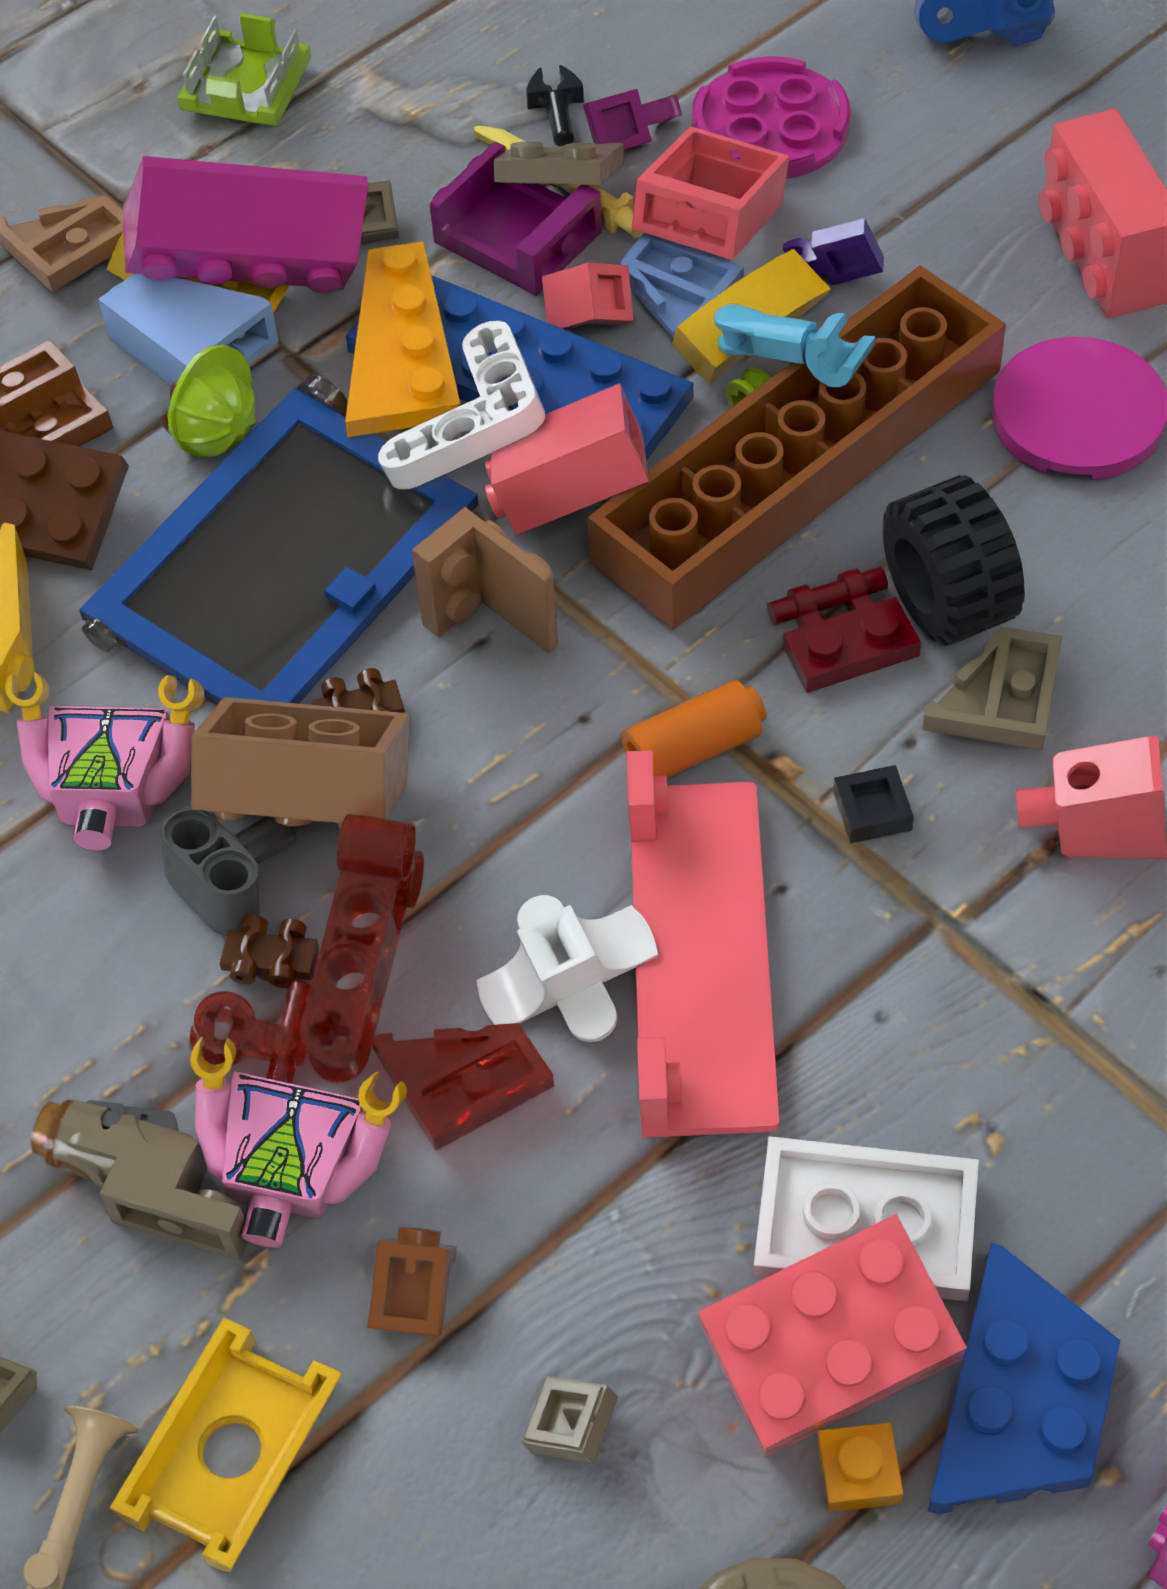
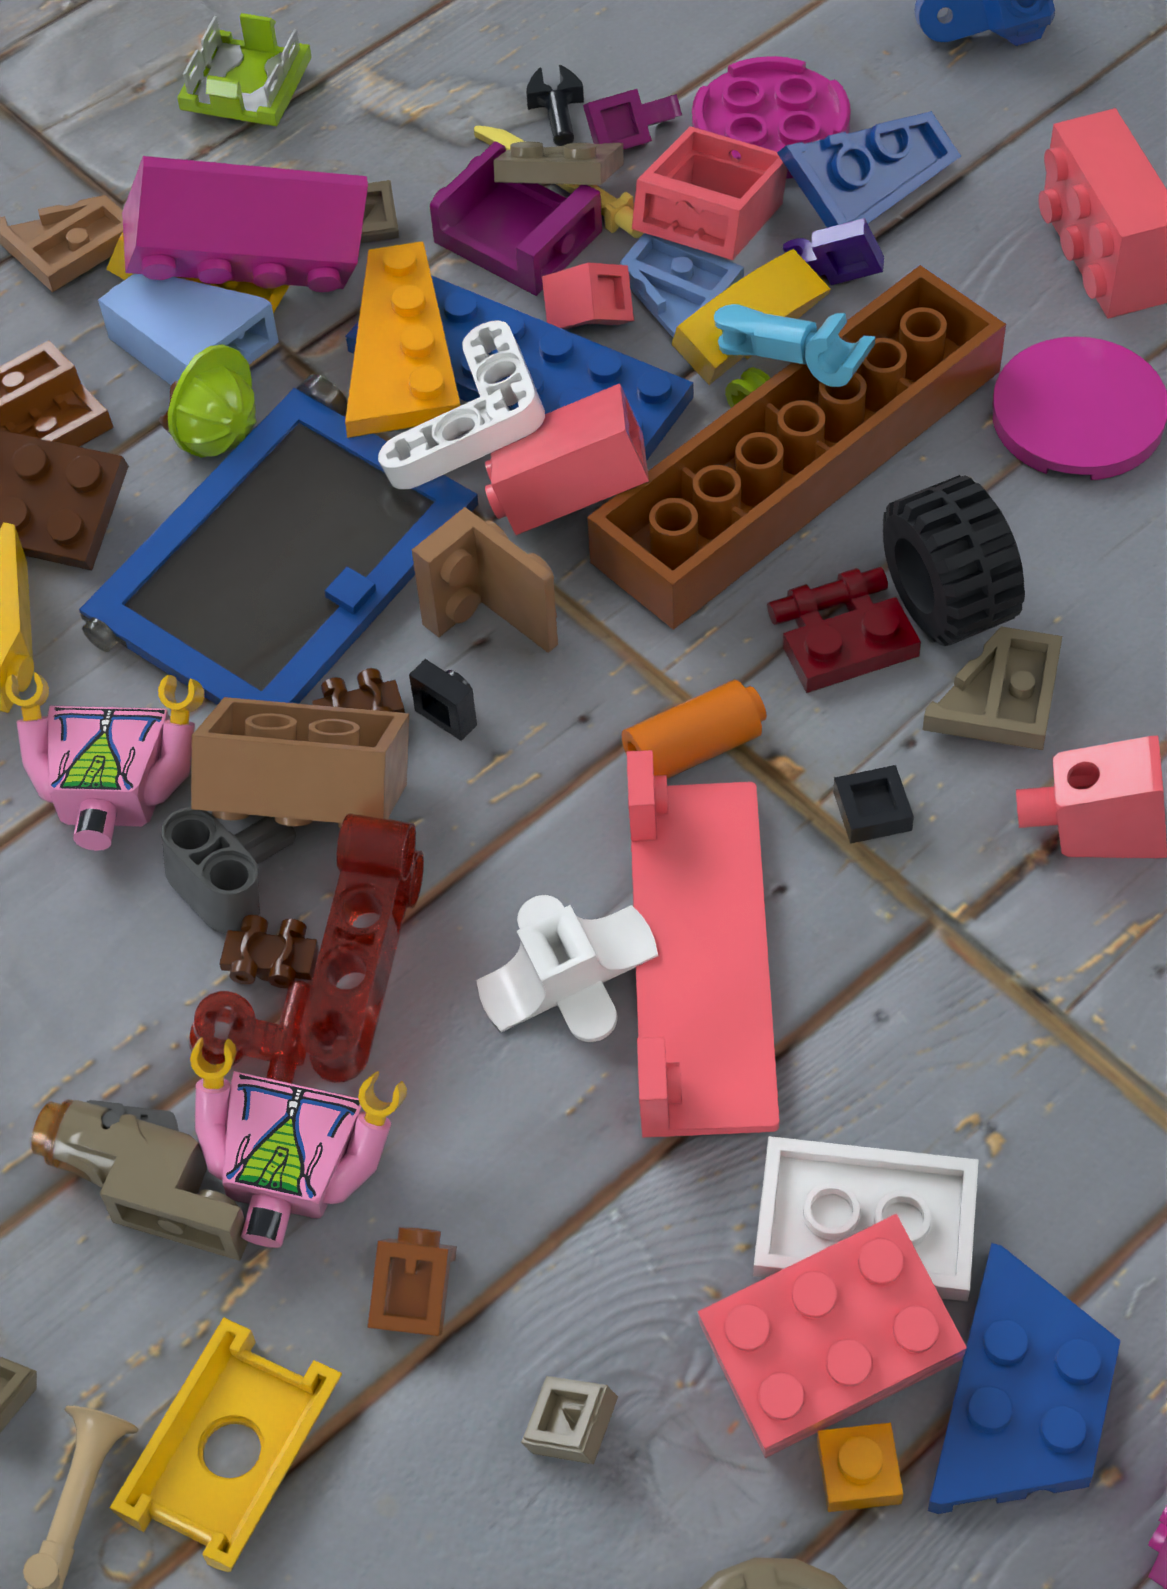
(443, 698): none -> black plate
(464, 1076): clear red wing -> none
(870, 168): none -> wing

